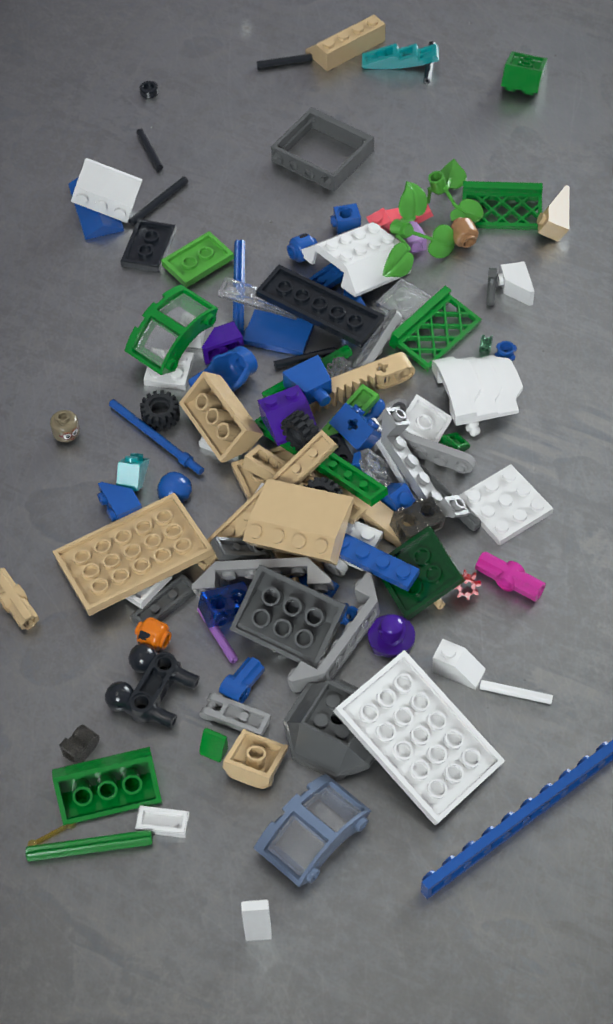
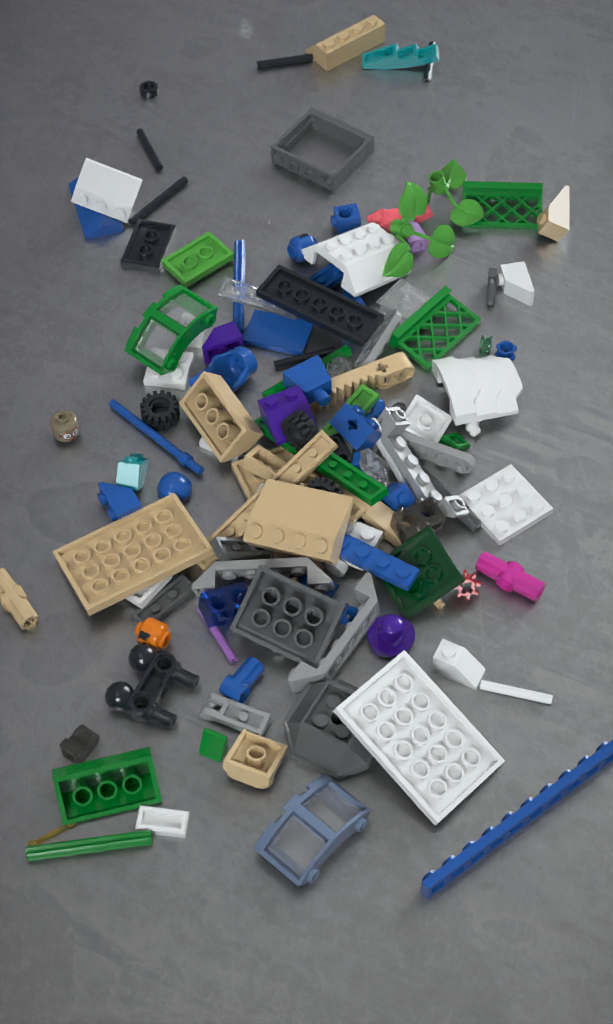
(256, 920): white tile -> none
(465, 232): medium nougat head -> none
(523, 72): green slope -> none

